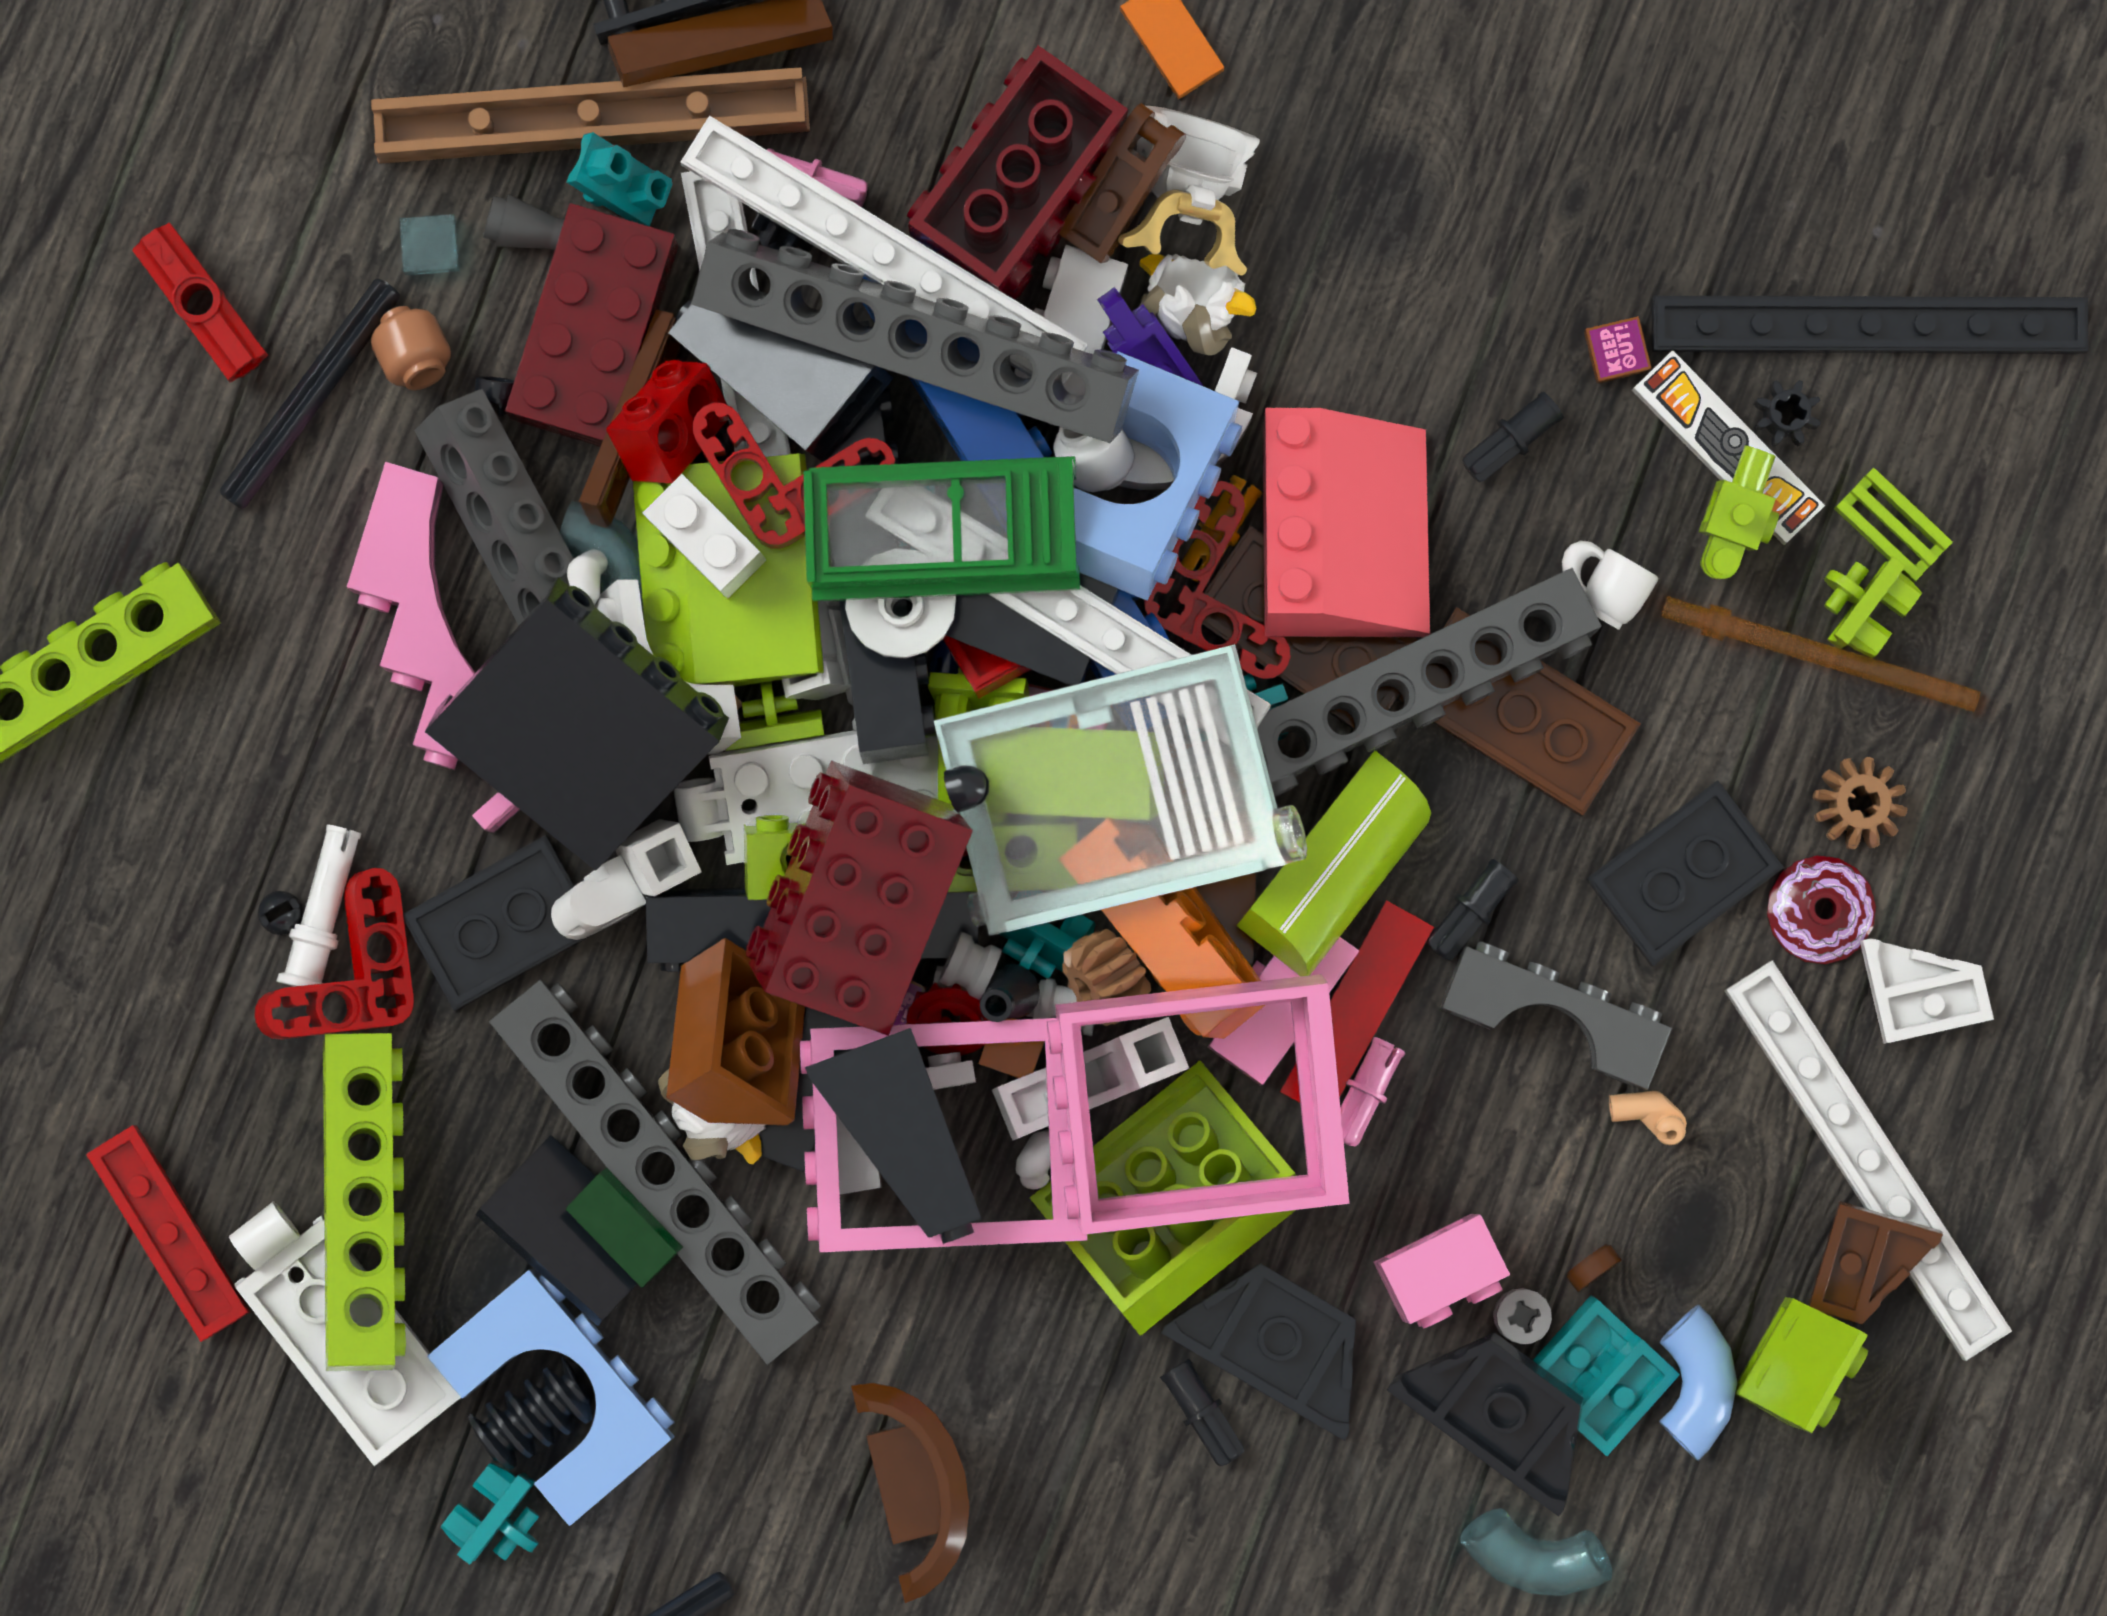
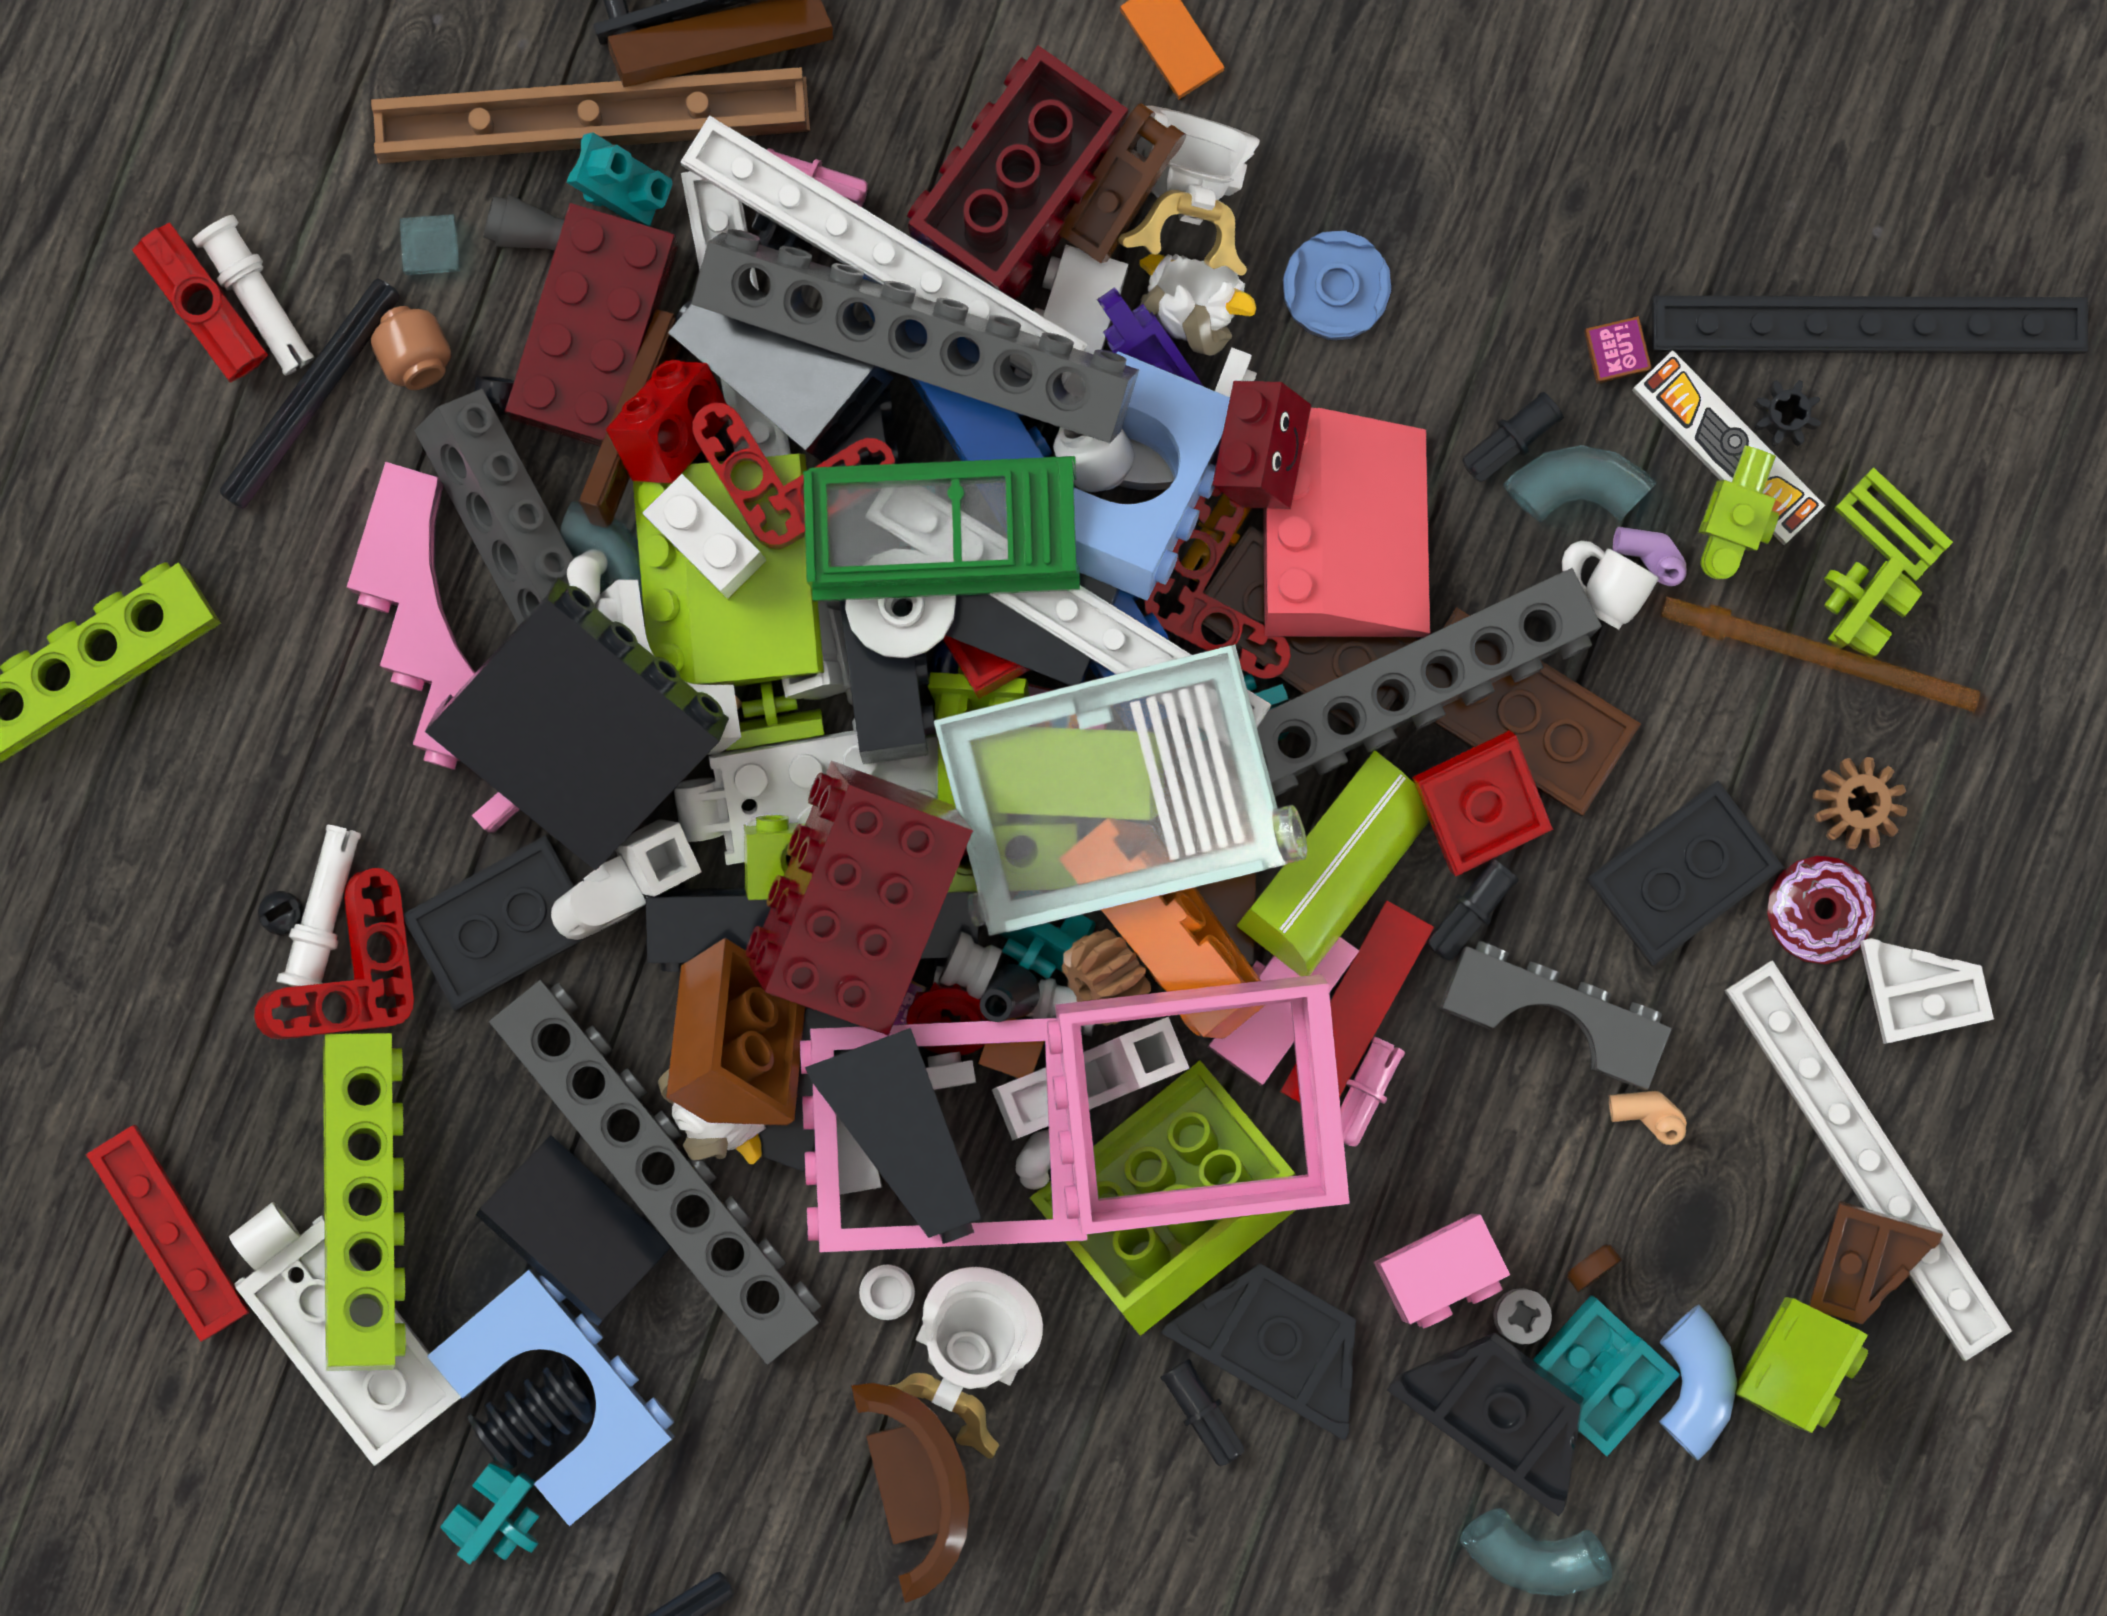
(241, 272): none -> white pin
(624, 1227): dark green tile -> none
(887, 1292): none -> white tile
(966, 787): black hinge -> none
(976, 1332): none -> white helmet
(1262, 444): none -> dark red brick
(1336, 285): none -> medium blue tile
(1482, 803): none -> red tile
(1575, 475): none -> clear light blue cylinder
(1655, 551): none -> lavender arm

